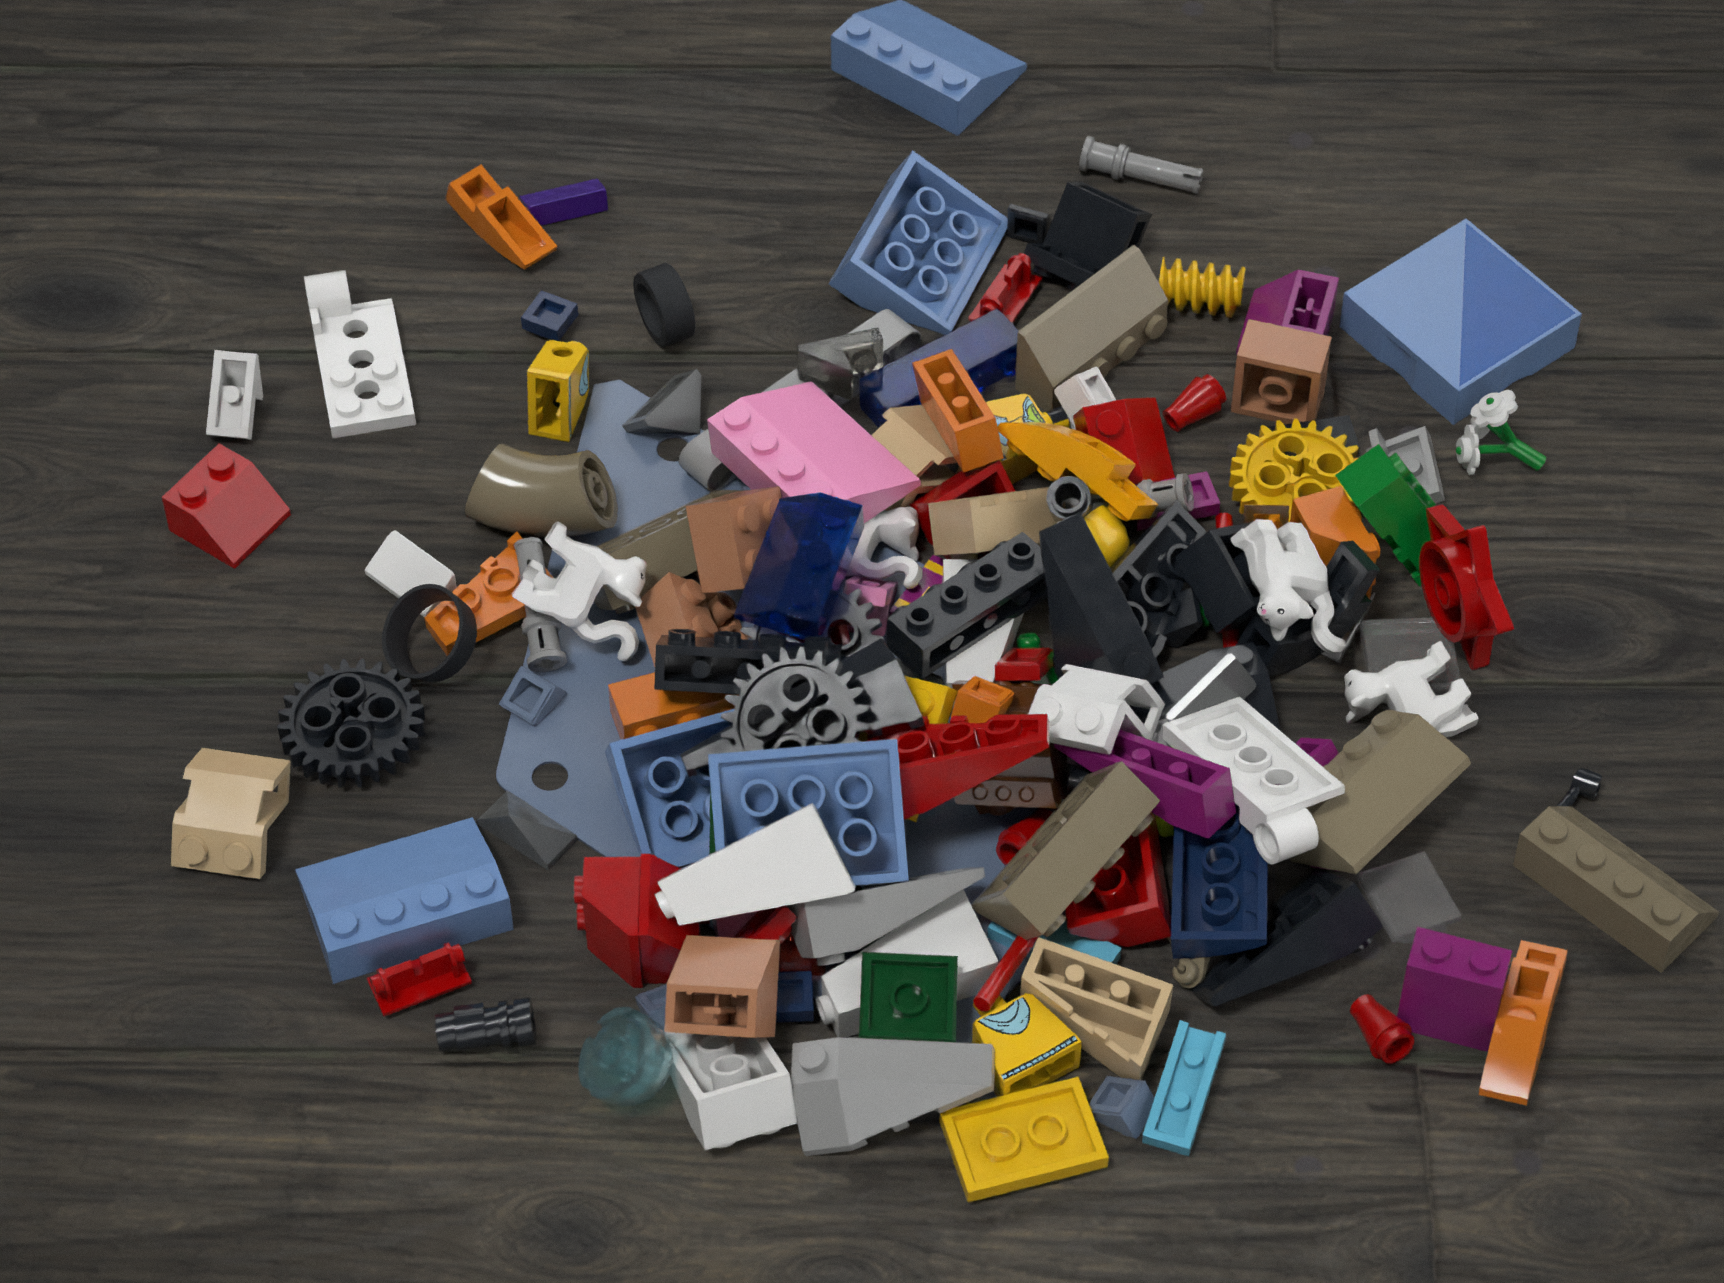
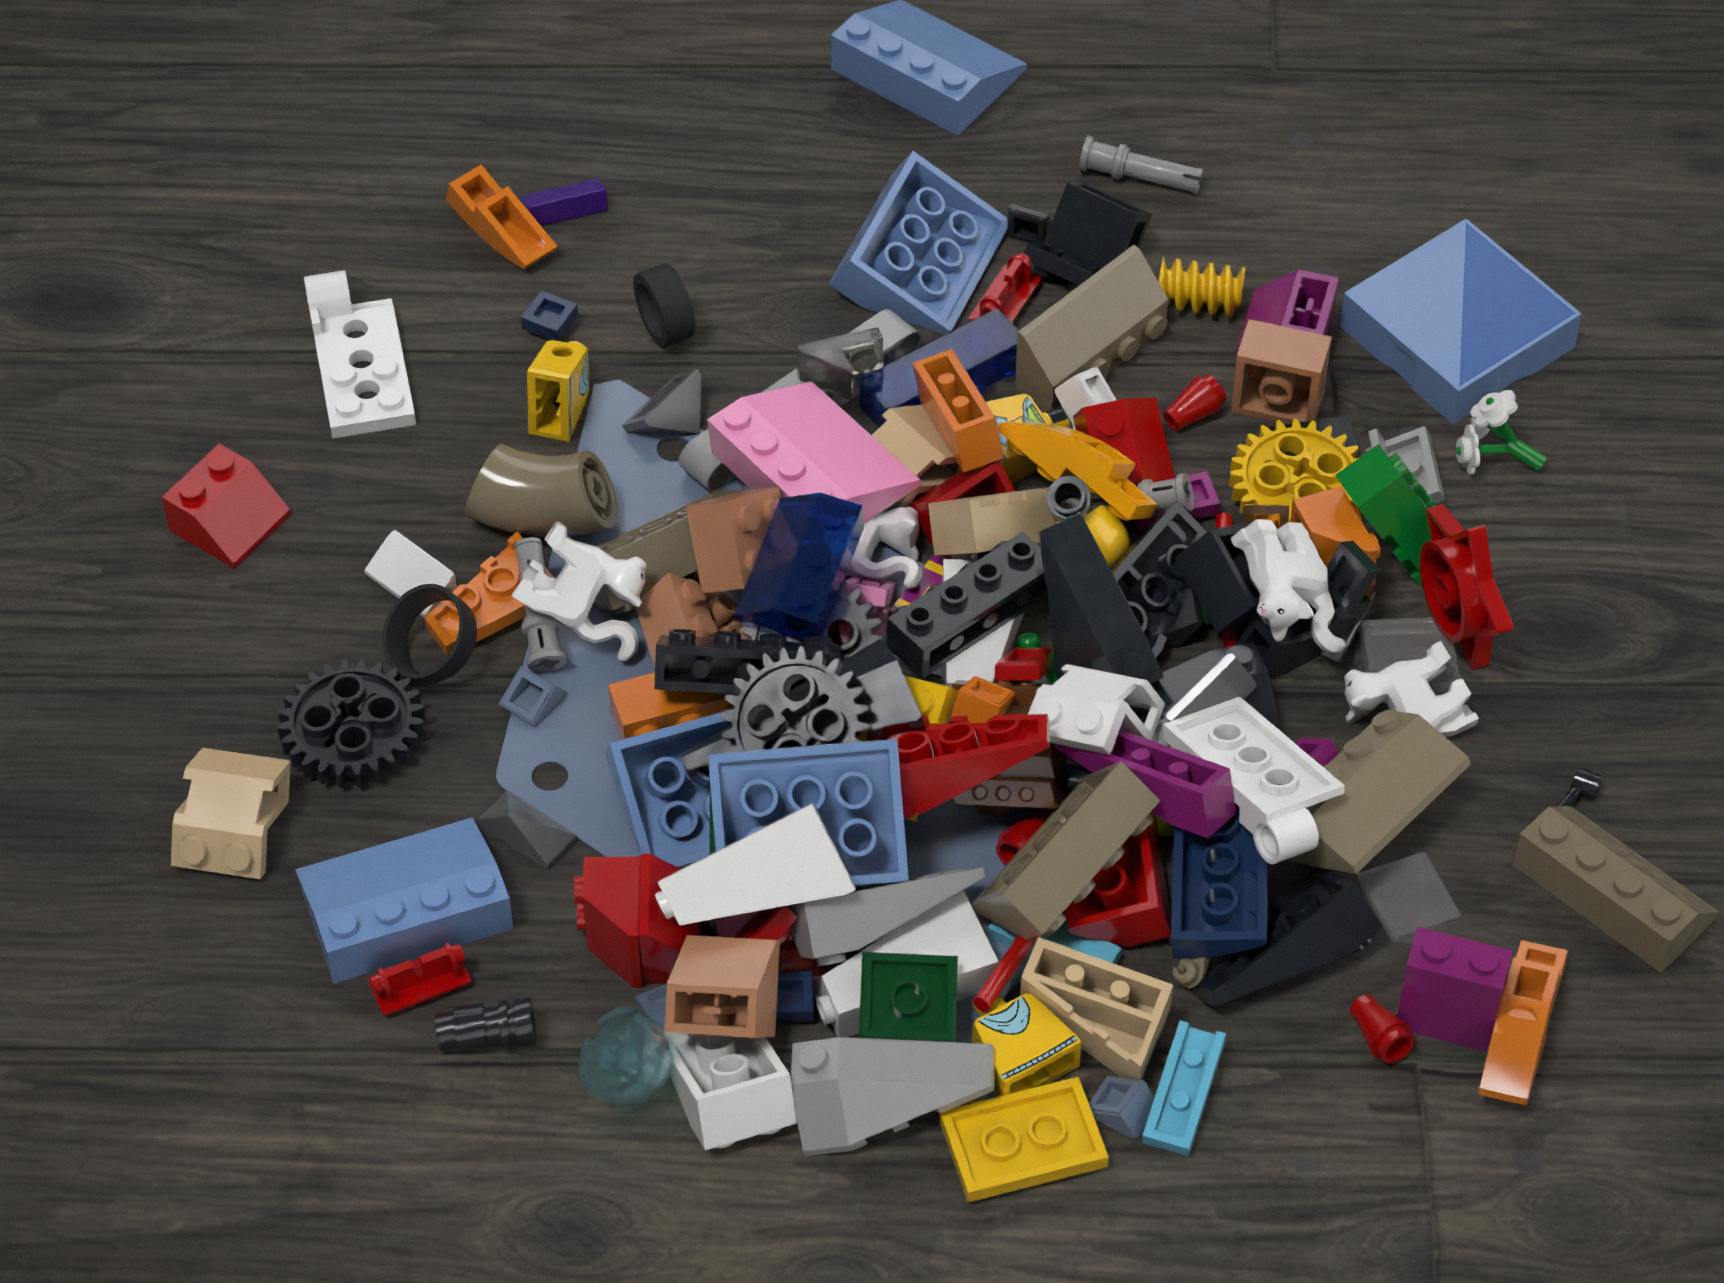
(233, 394): white slope -> none

